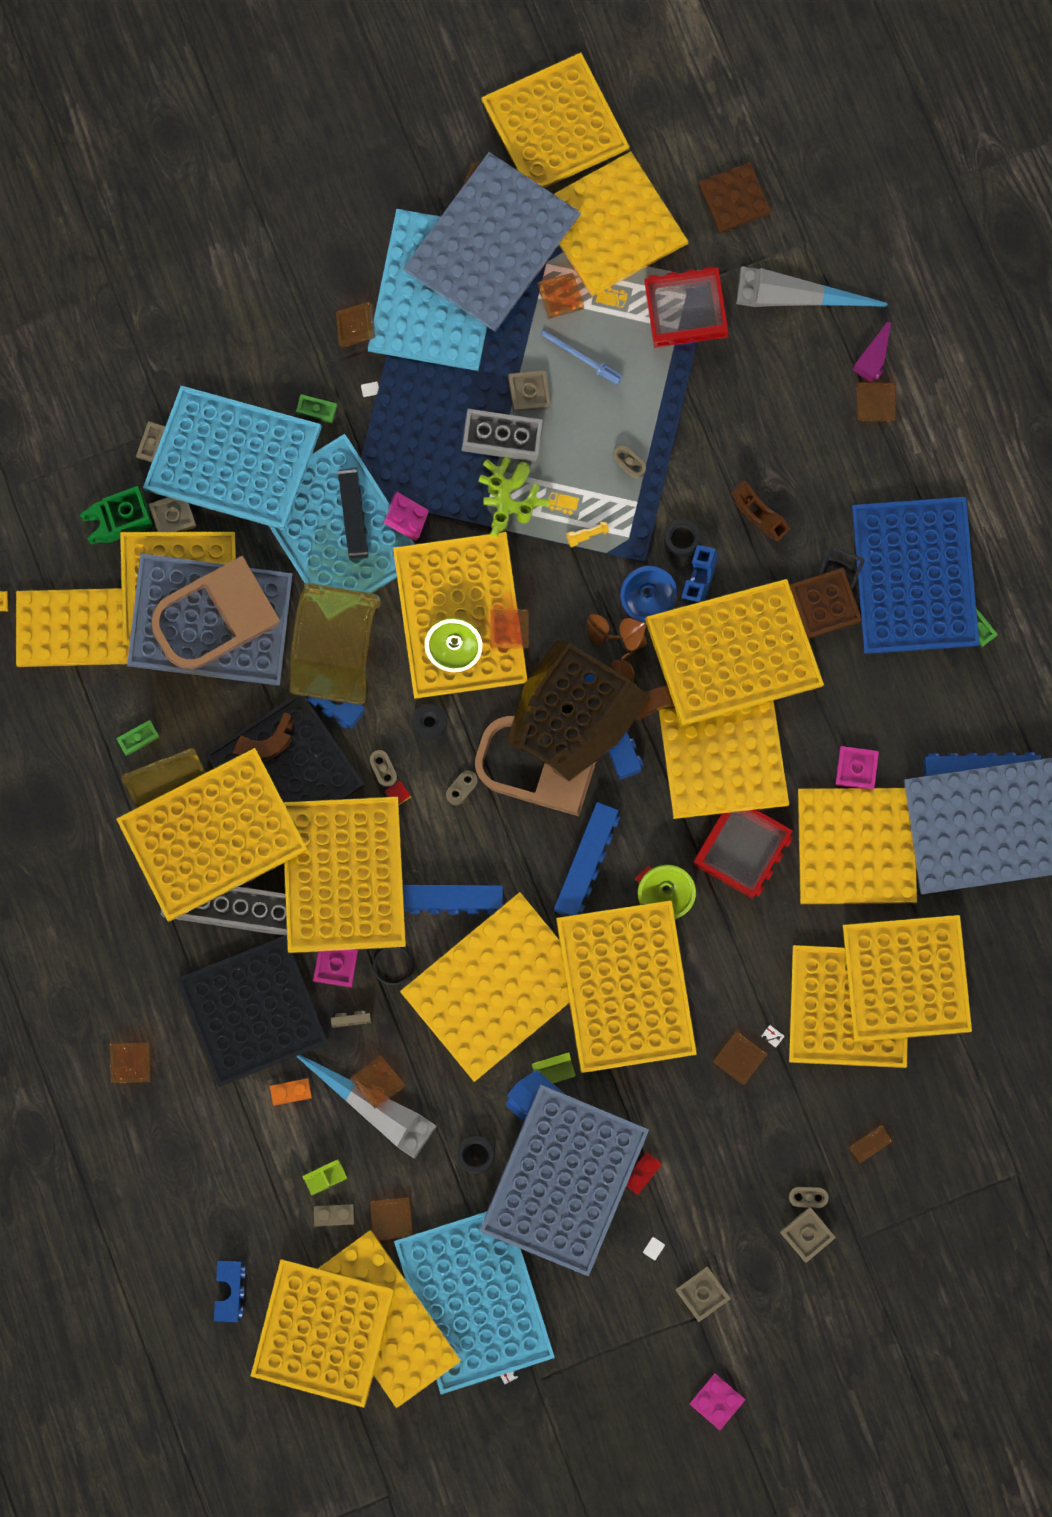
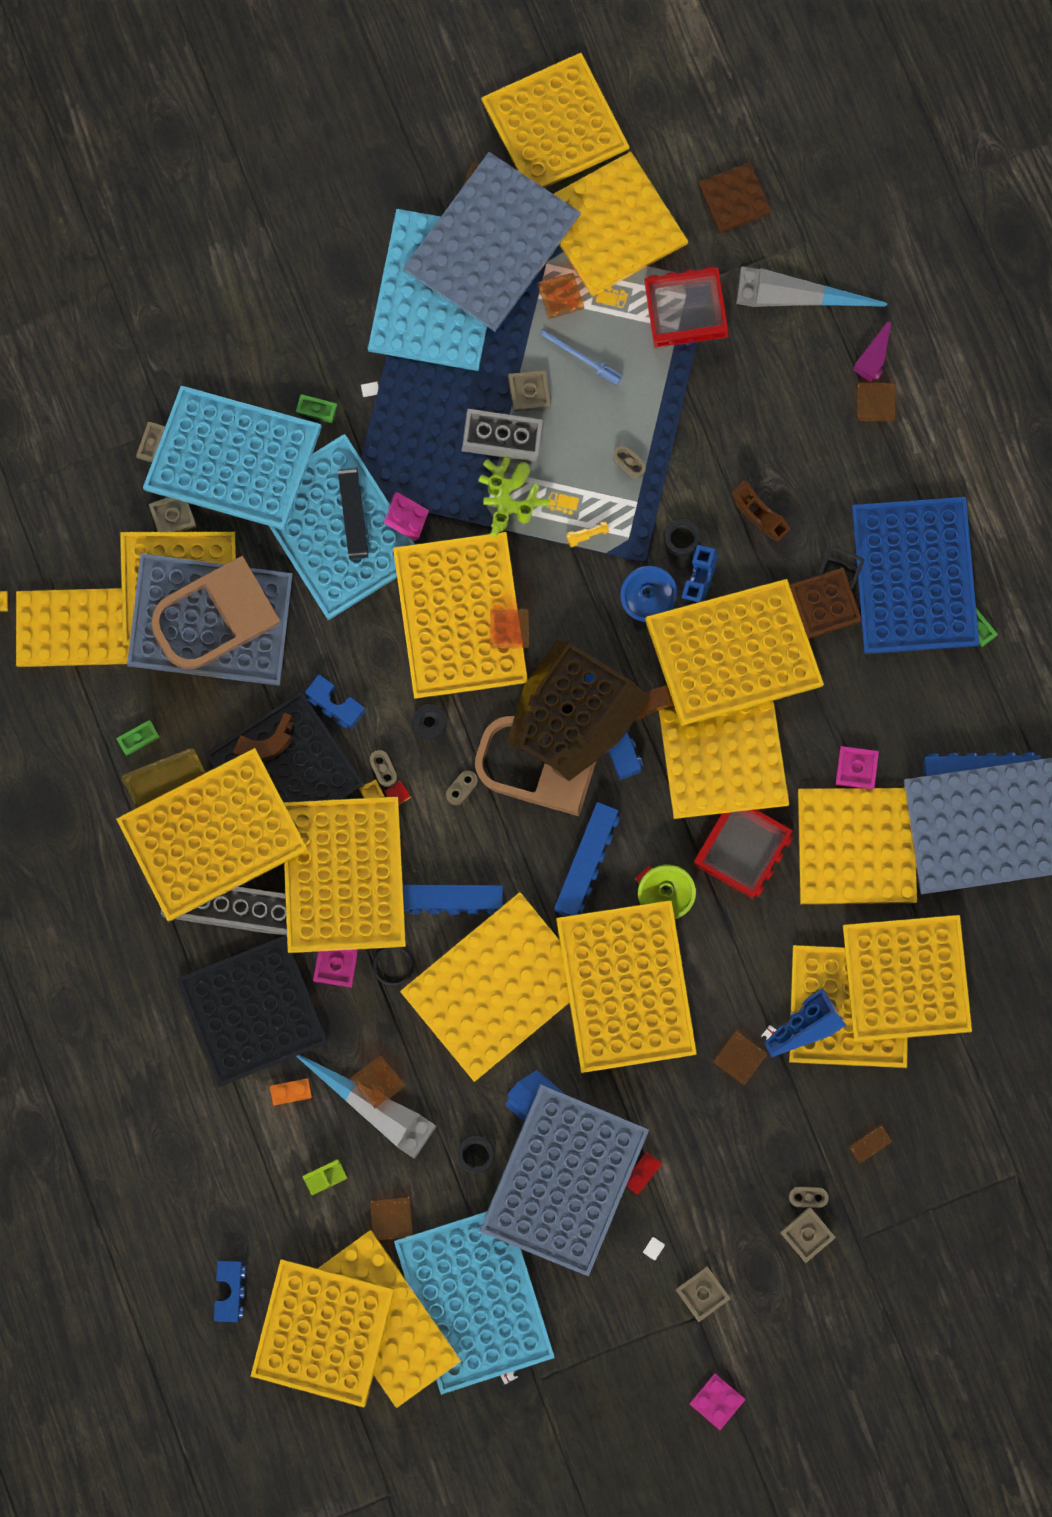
(114, 515): green brick -> none
(130, 1063): clear orange plate -> none
(331, 643): clear yellow windscreen -> none
(333, 1215): dark tan plate -> none
(355, 324): clear orange tile -> none
(358, 1018): dark tan plate -> none
(372, 790): none -> yellow tile
(449, 654): lime dish -> none
(556, 1068): lime panel -> none
(631, 632): dark orange plant -> none
(812, 1023): none -> blue wedge

